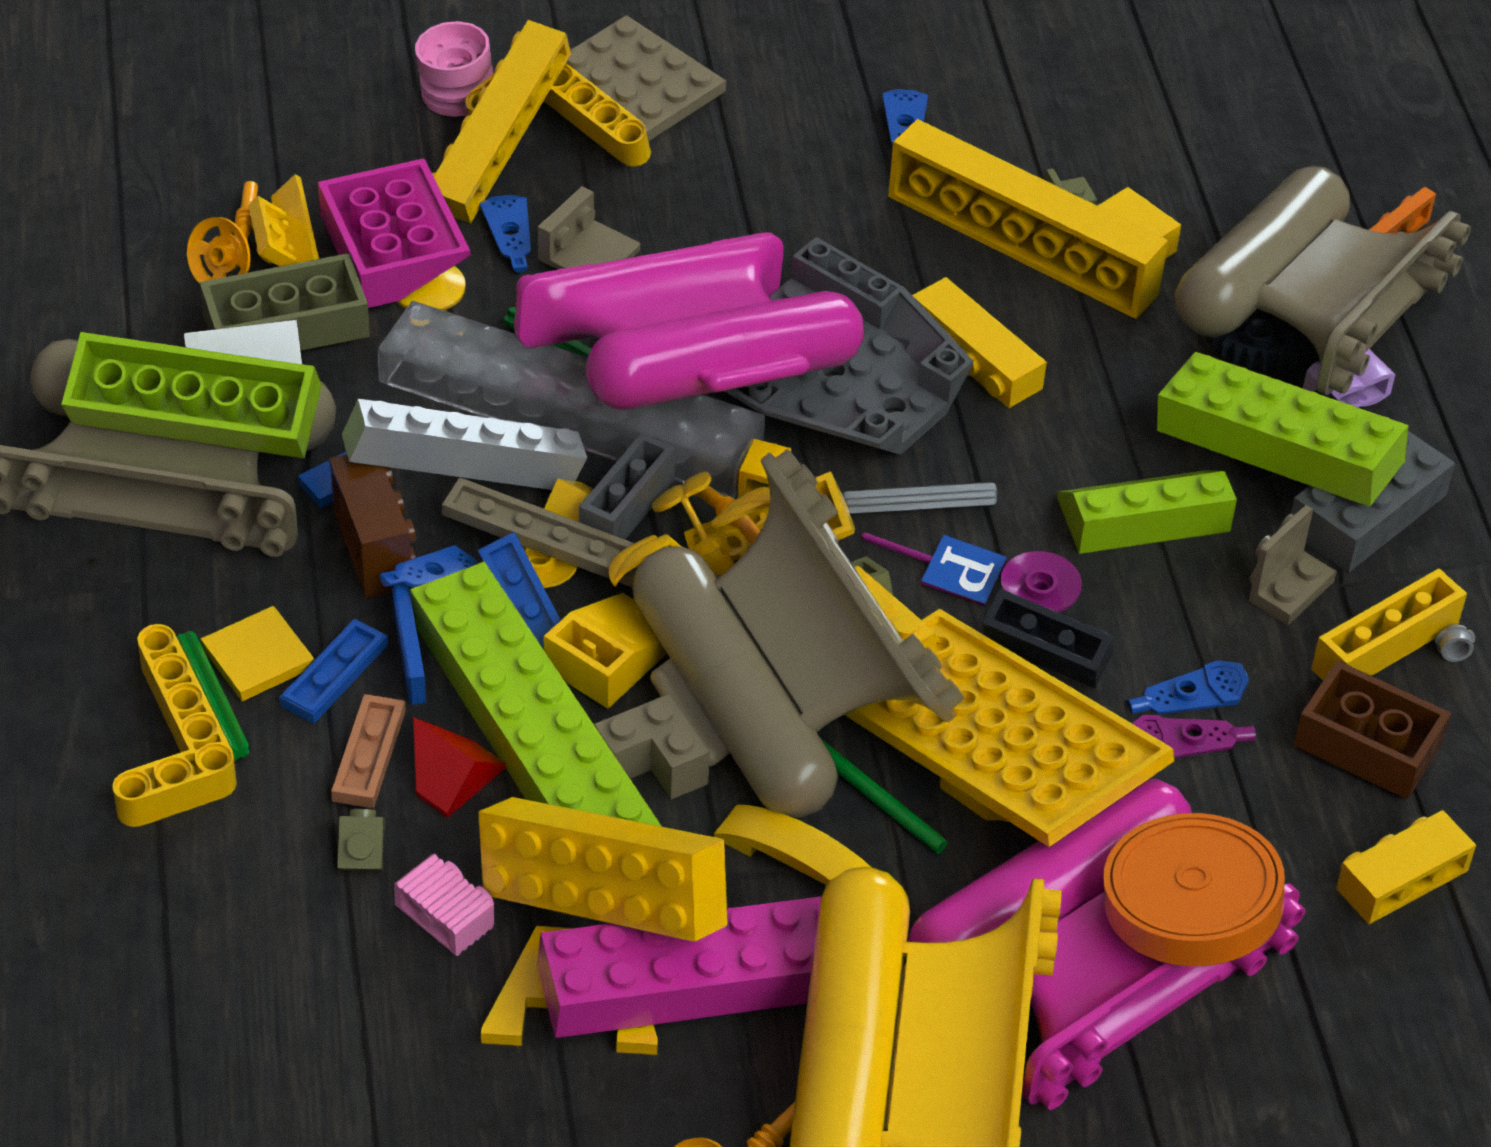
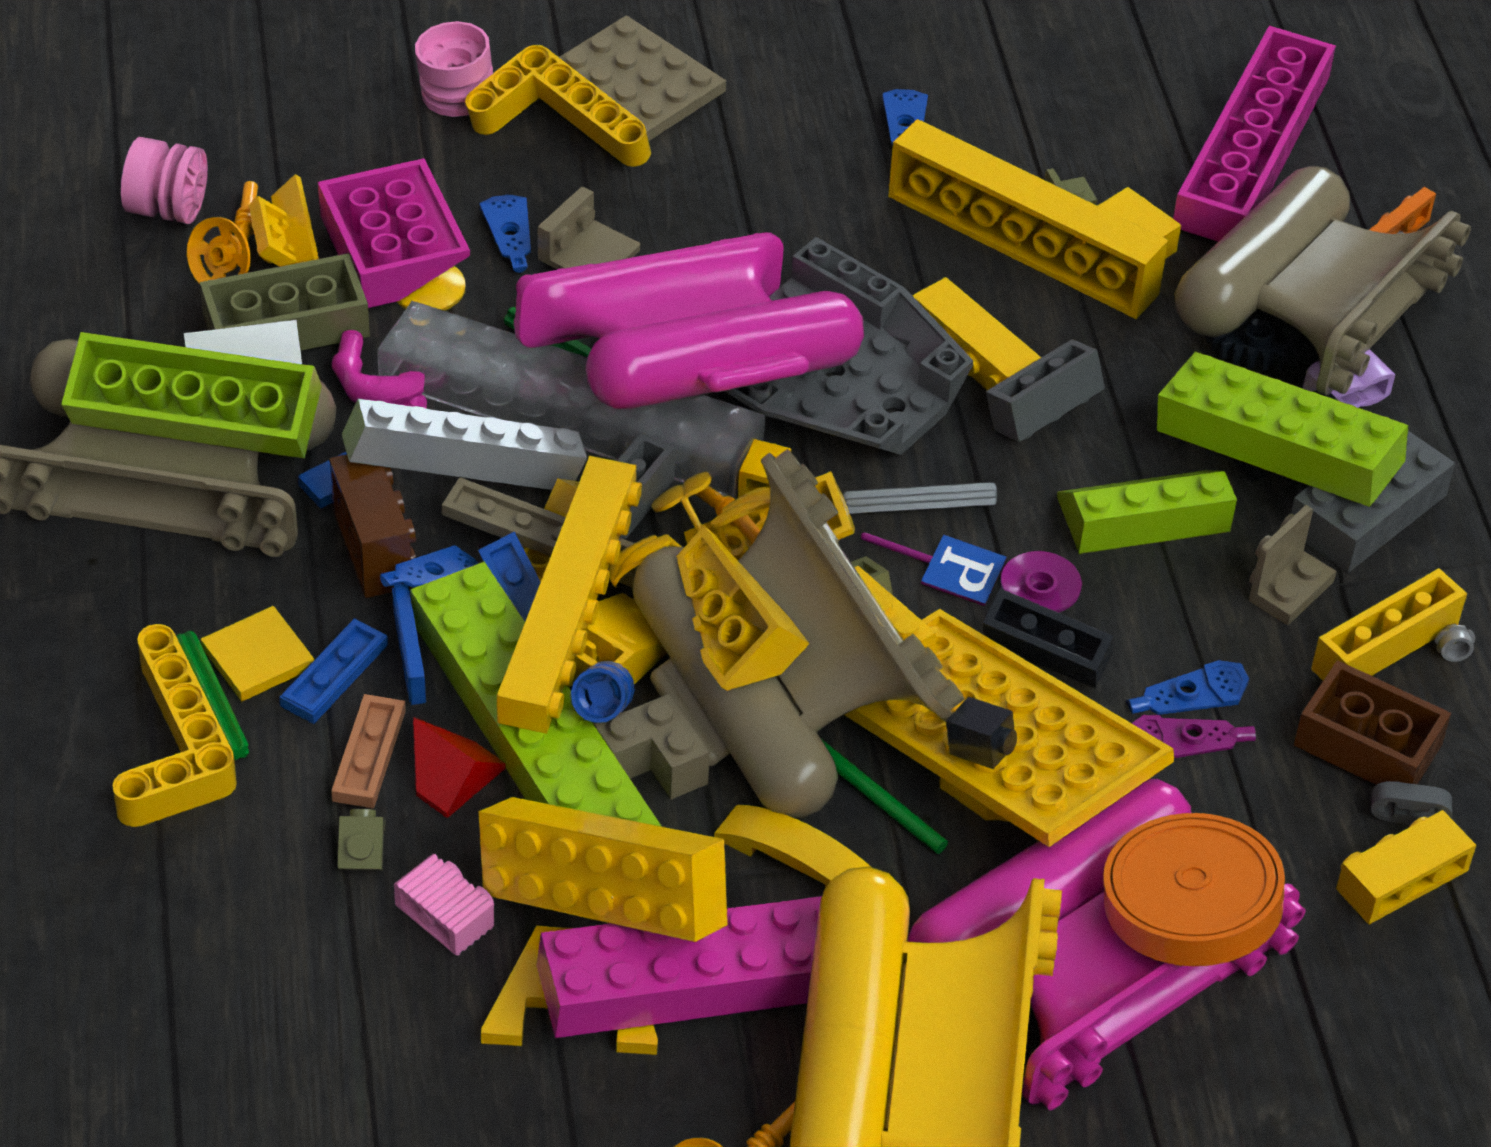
(164, 180): none -> bright pink wheel
(399, 390): none -> dark pink piece
(500, 118): yellow brick -> none
(568, 596): none -> yellow brick
(602, 691): none -> blue wheel
(738, 621): none -> yellow wedge
(981, 732): none -> black brick
(1045, 390): none -> dark grey brick
(1254, 133): none -> dark pink brick
(1408, 802): none -> dark grey beam

